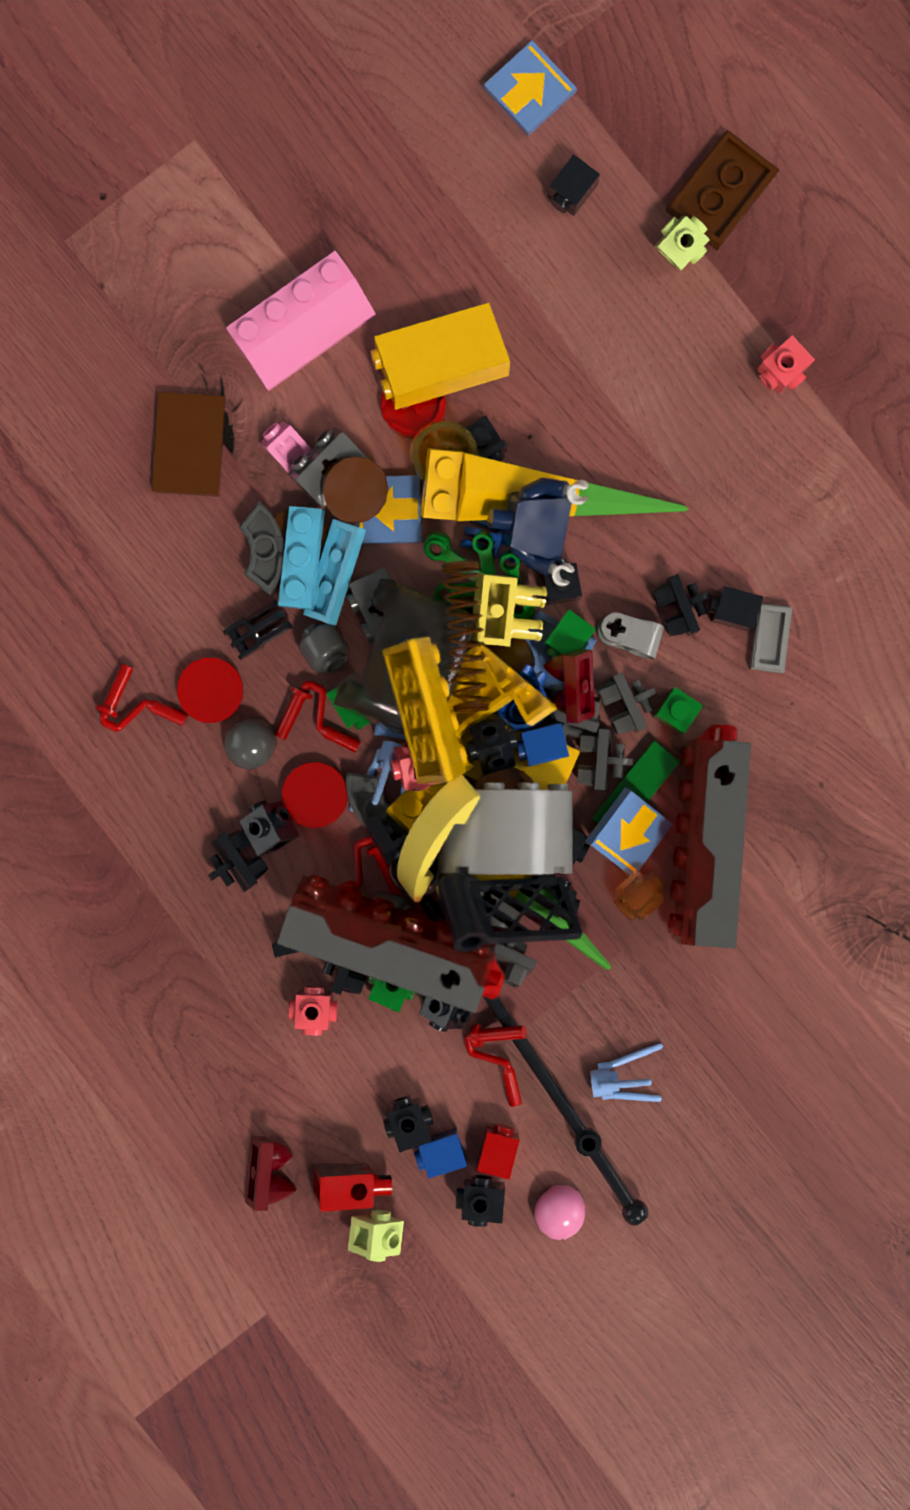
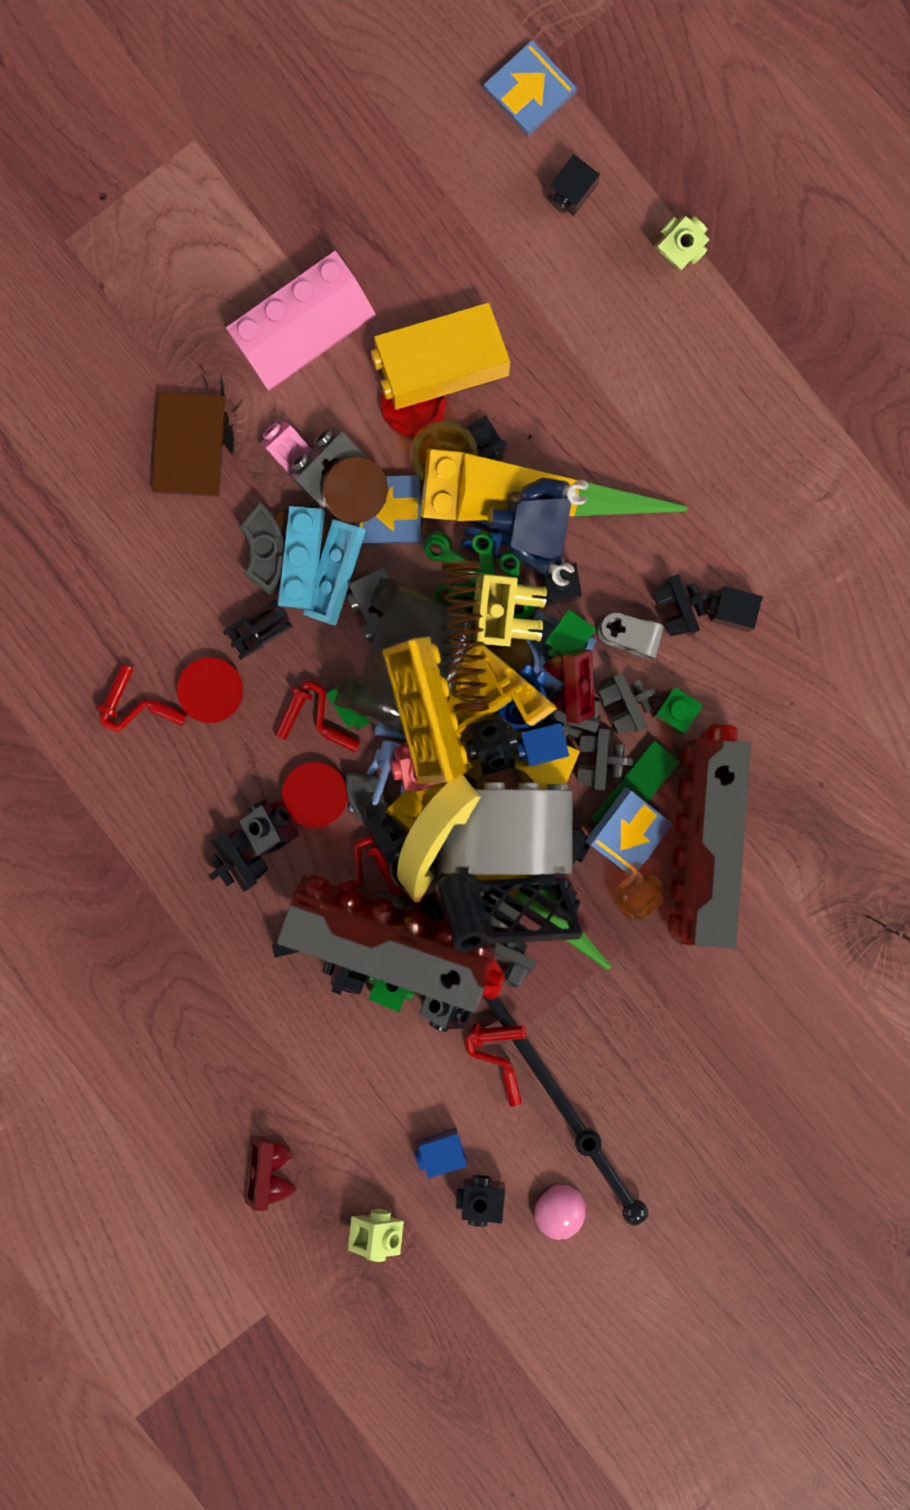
(250, 742): dark grey hair -> none
(313, 997): coral brick -> none
(323, 648): dark grey head -> none
(335, 1182): red torso -> none
(408, 1135): black brick -> none
(498, 1151): red brick -> none
(606, 1083): light blue plant -> none
(723, 188): reddish brown tile -> none
(771, 638): light grey tile -> none
(784, 365): coral brick -> none

